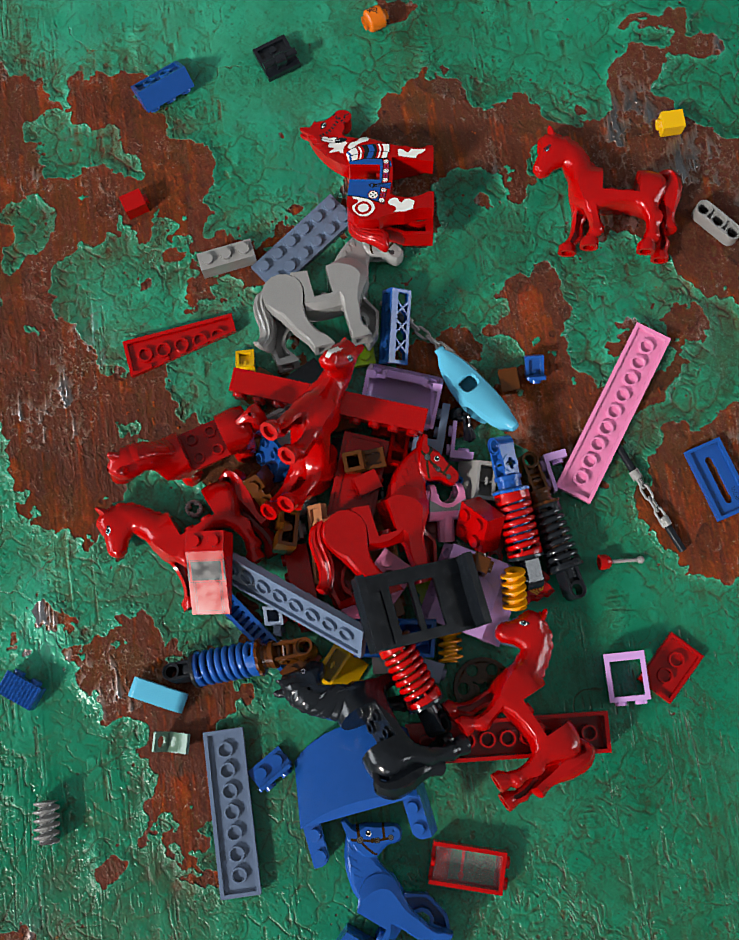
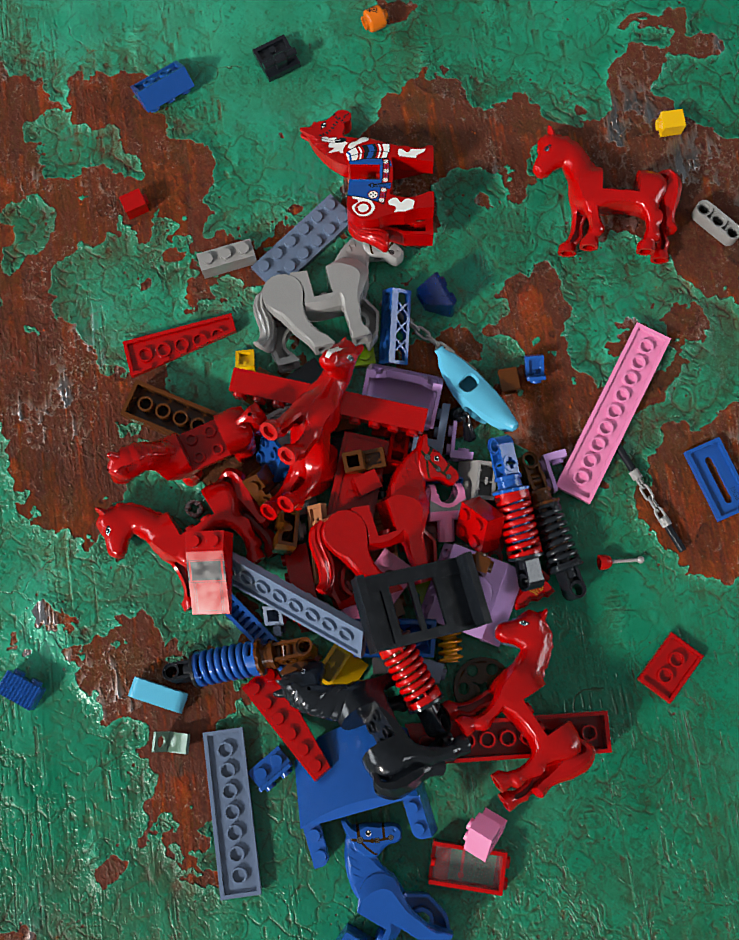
(46, 822): light grey piece -> none
(163, 410): none -> reddish brown brick
(287, 723): none -> red wing
(436, 297): none -> clear blue slope
(483, 833): none -> bright pink brick
(515, 589): light orange piece -> none
(622, 700): lavender window -> none

